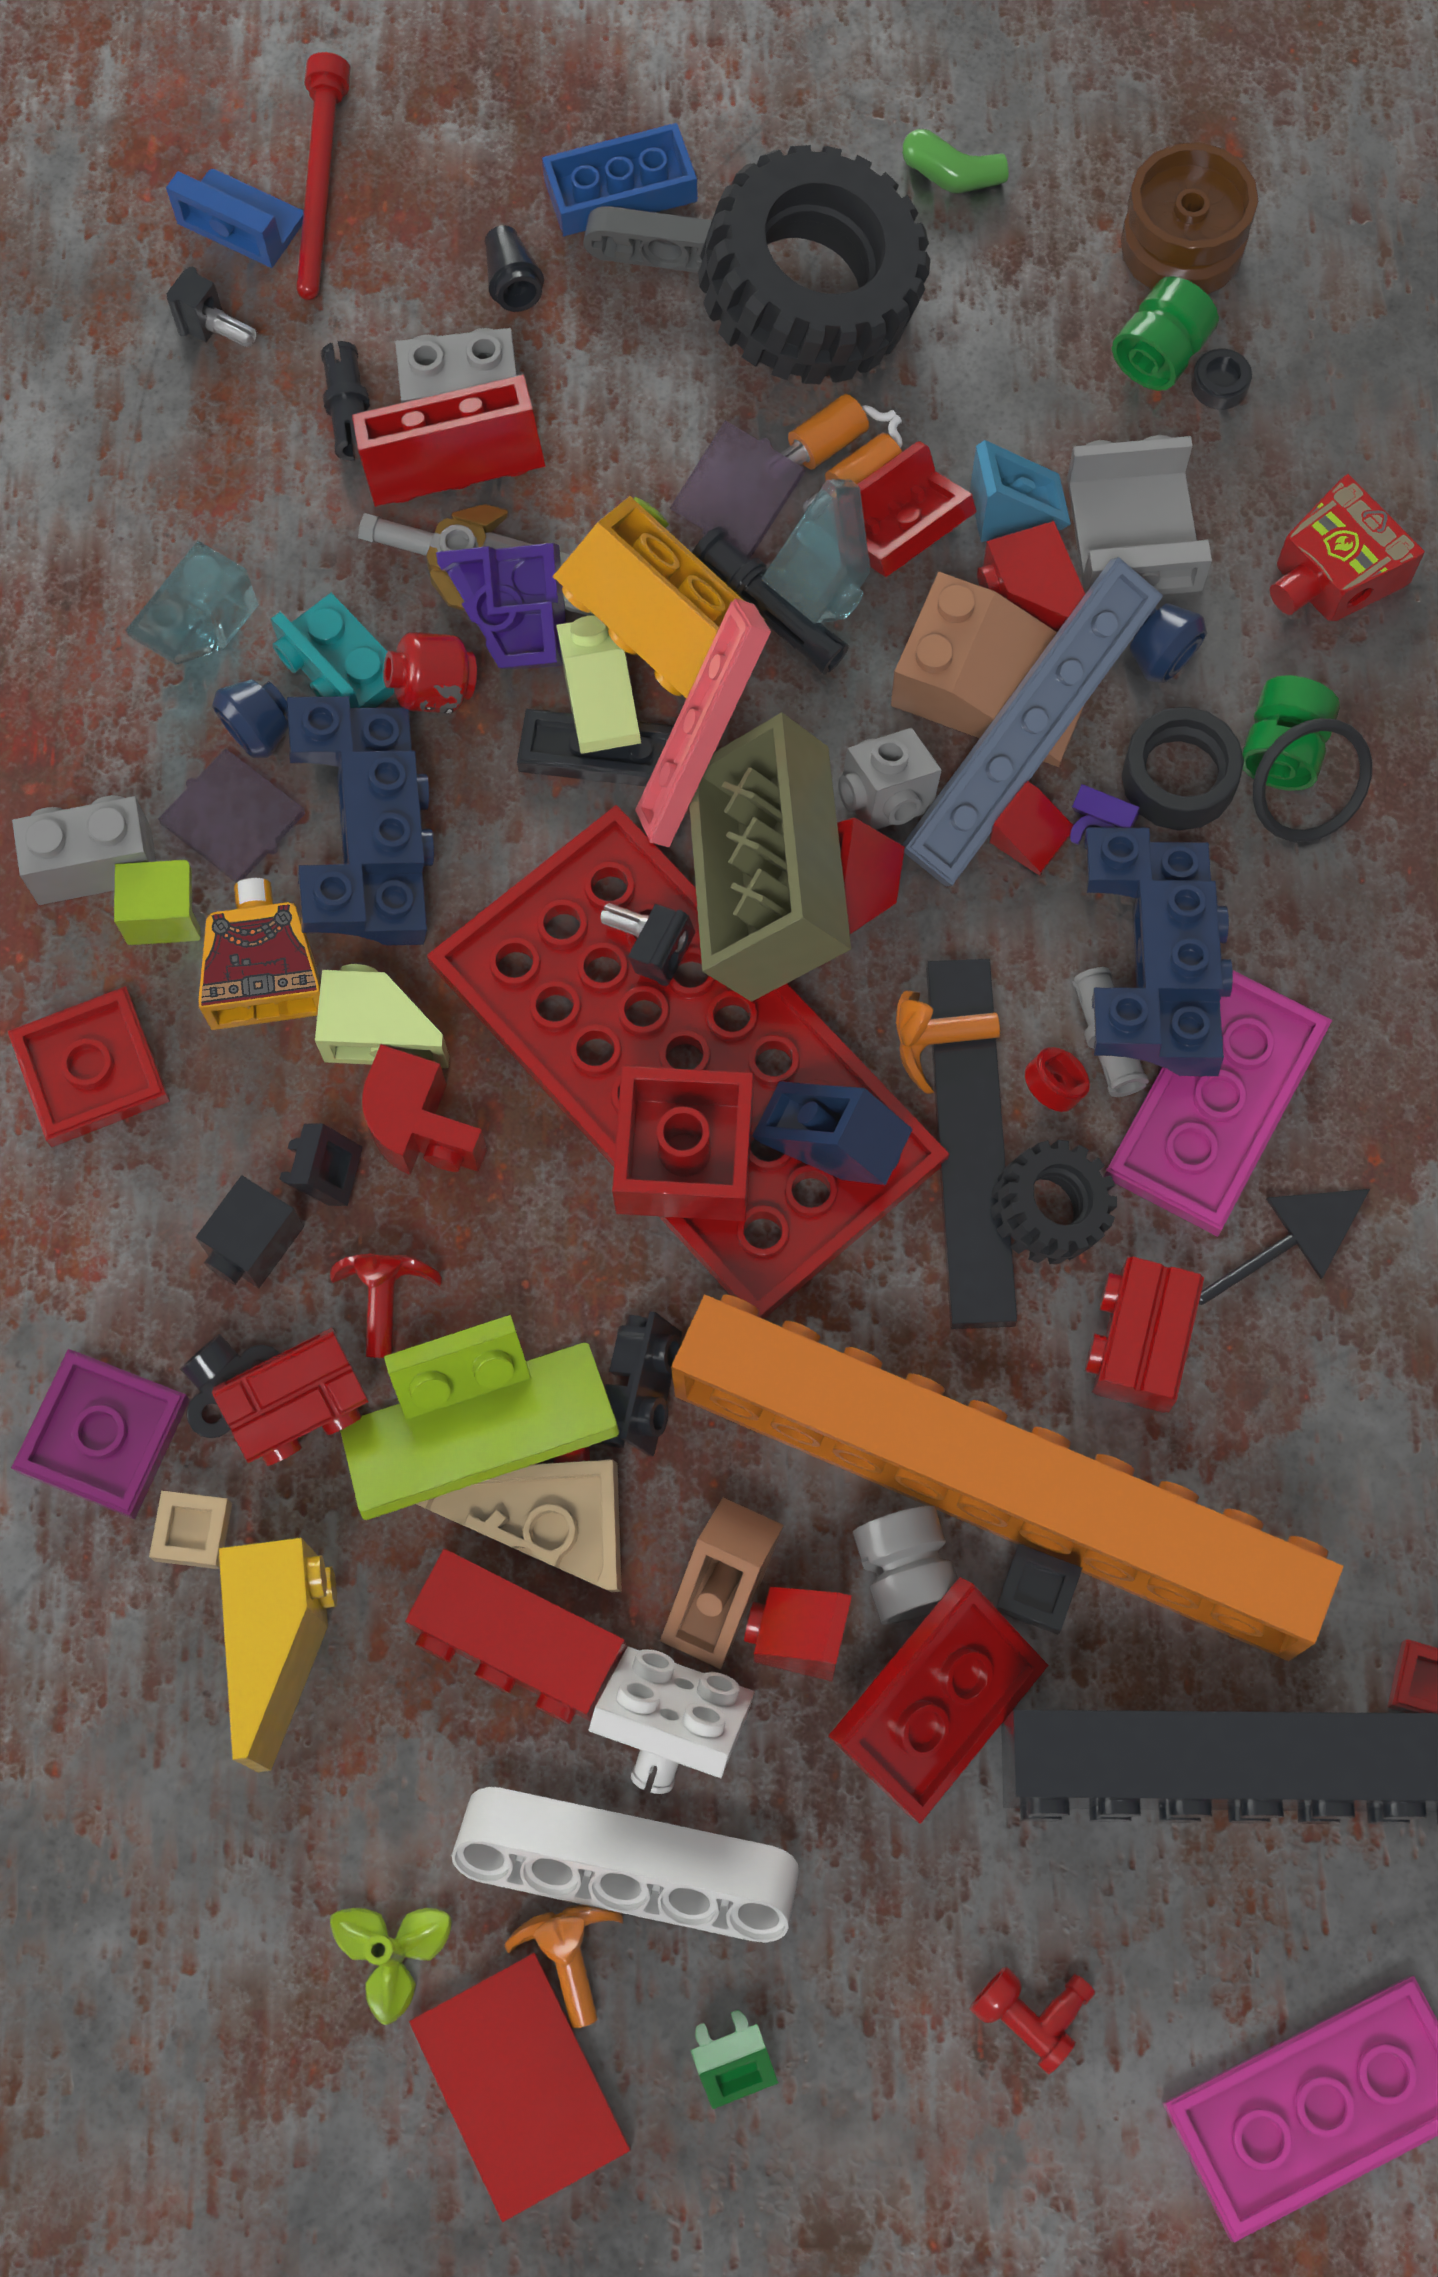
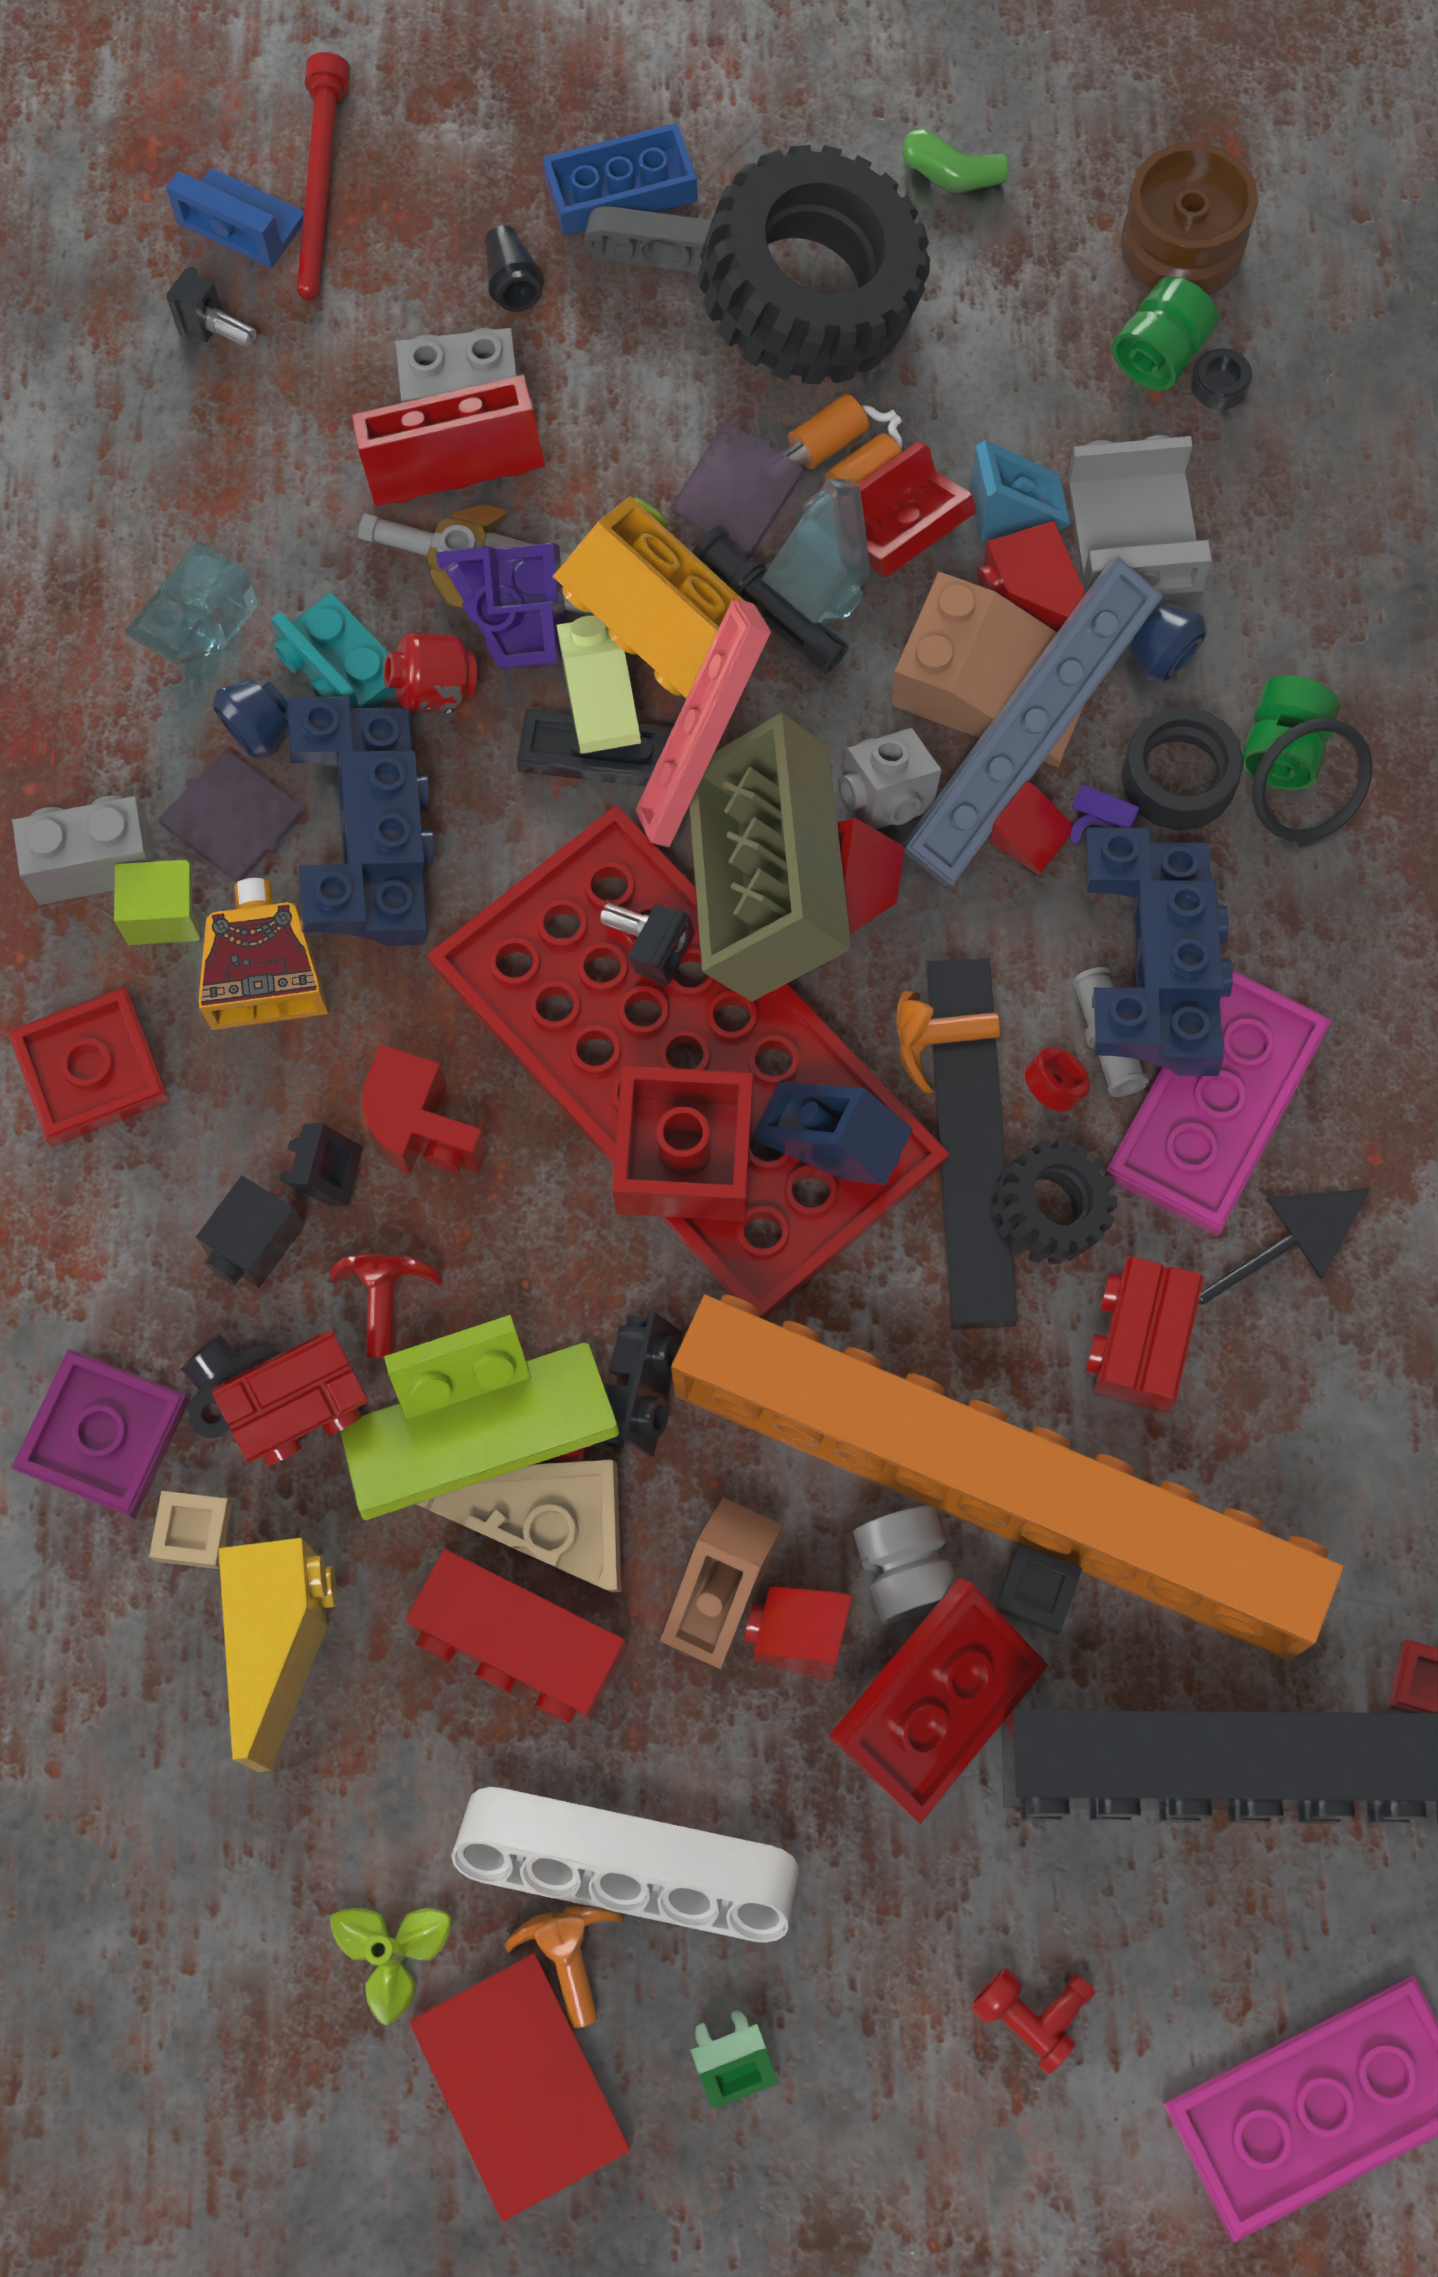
(343, 395): black pin -> none
(368, 1009): yellowish green slope -> none
(671, 1716): white plate -> none
(1344, 555): red torso -> none

